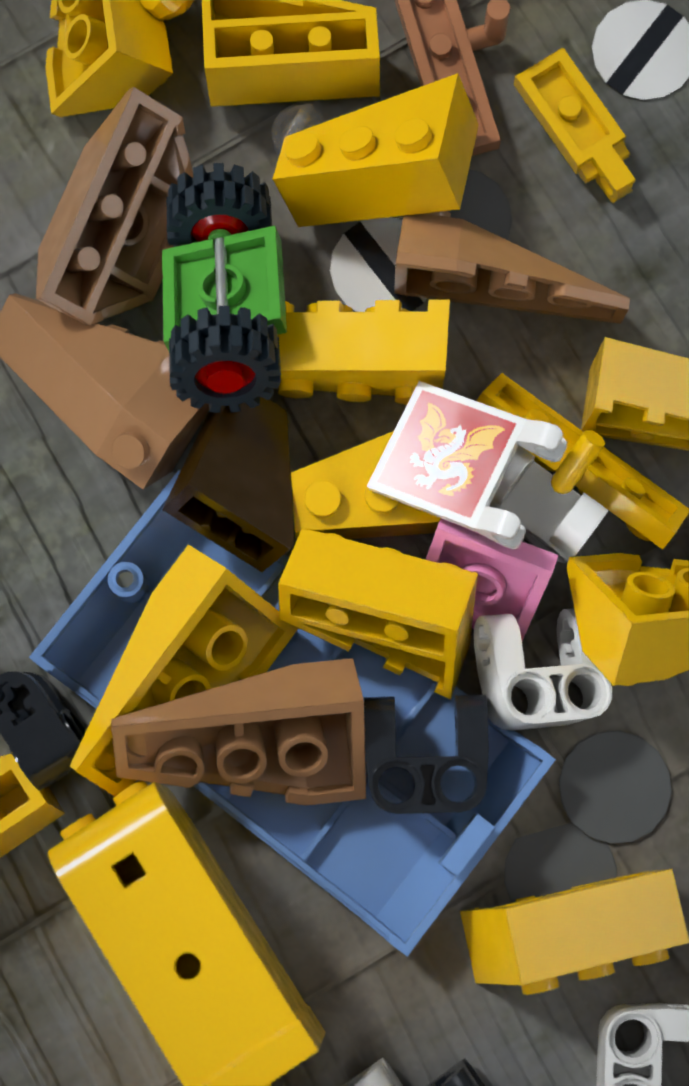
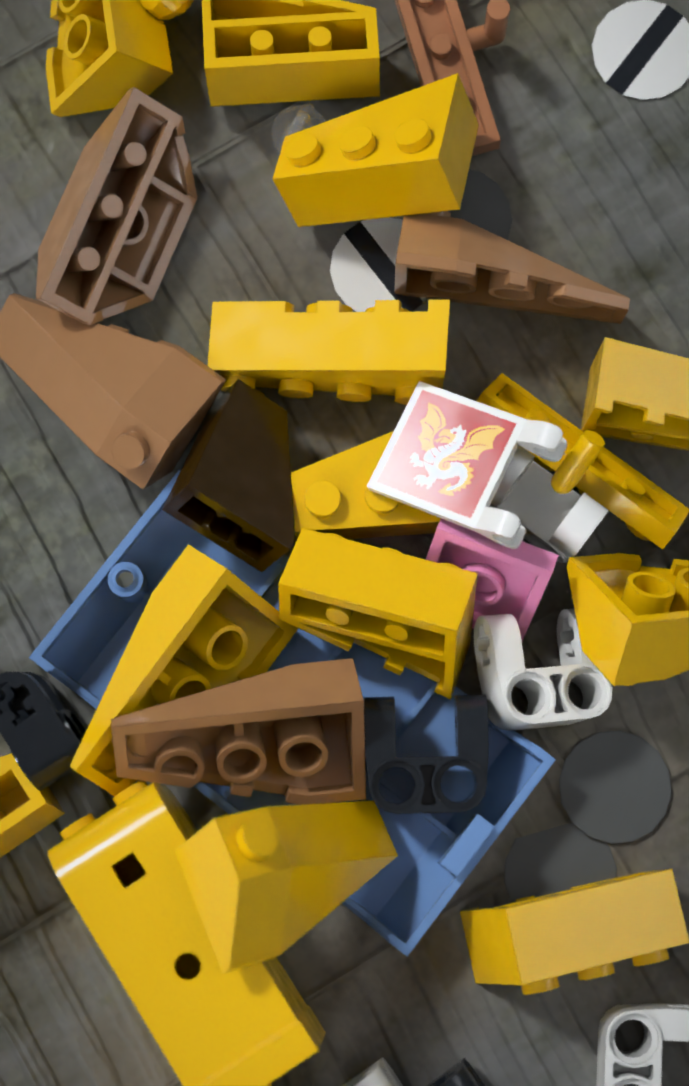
(222, 289): plate -> none
(279, 872): none -> yellow wedge
(577, 122): yellow hinge -> none

